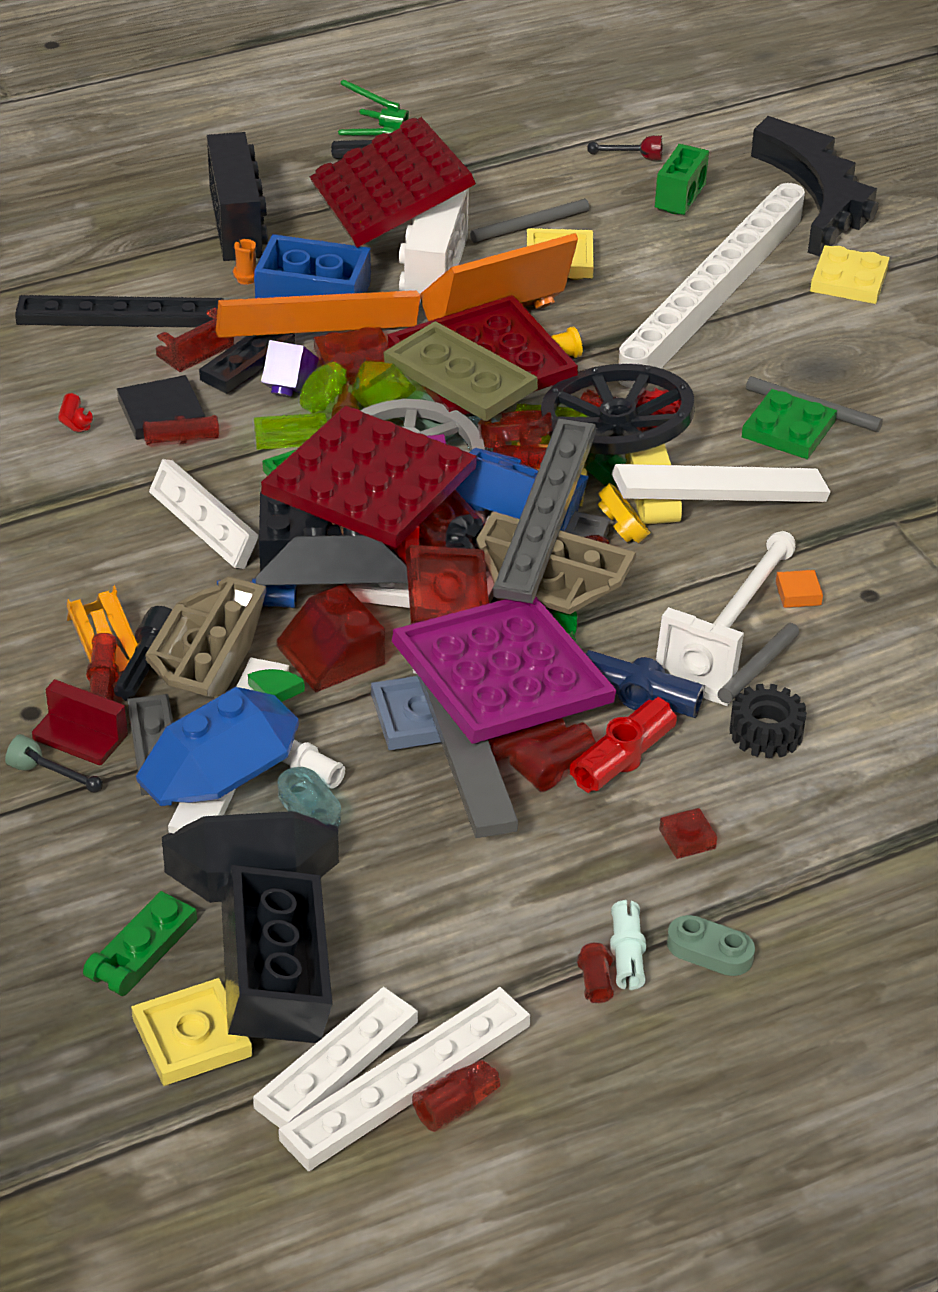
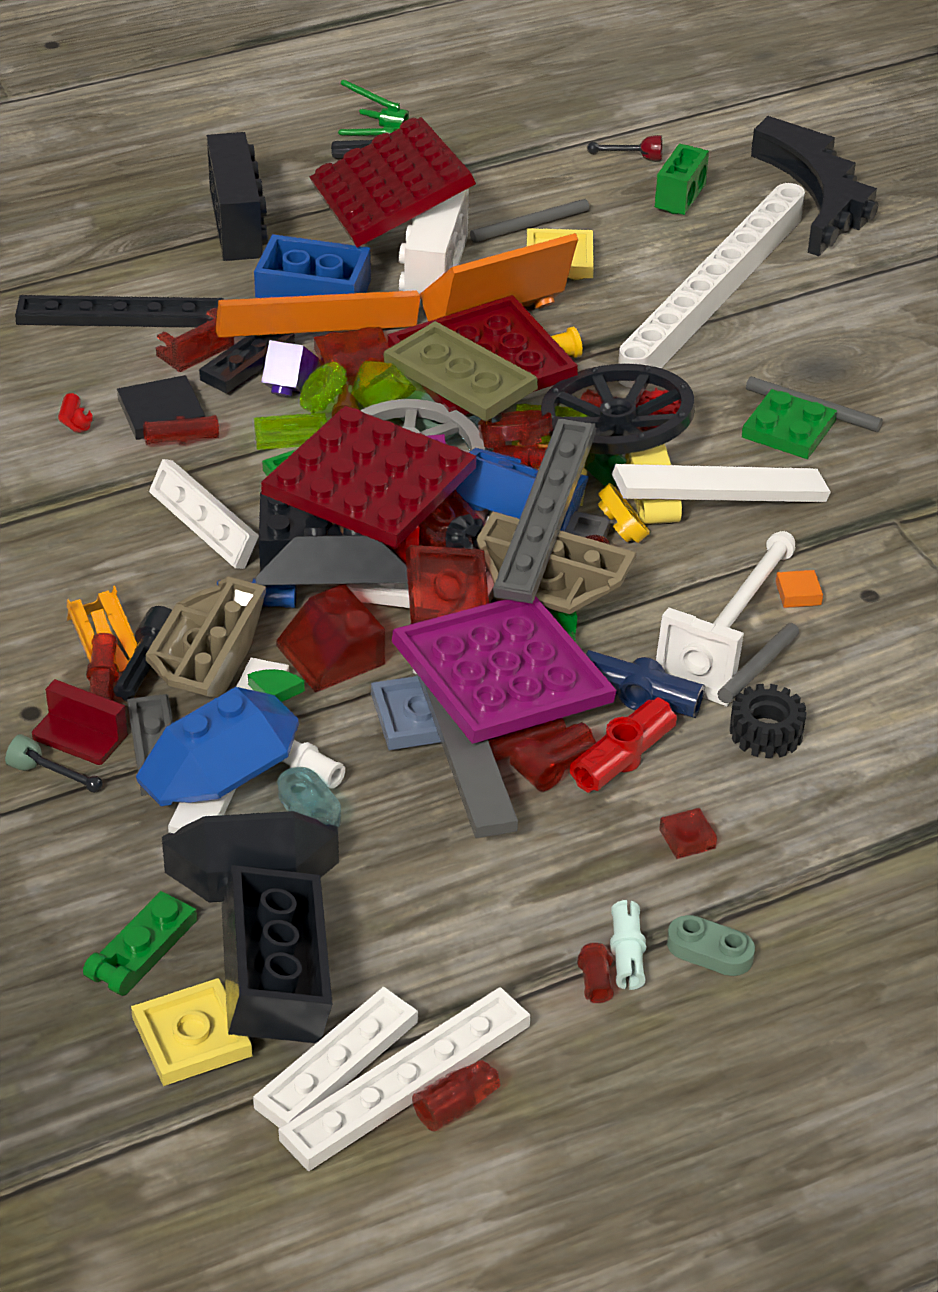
(245, 261): orange pin -> none
(850, 274): light yellow plate -> none

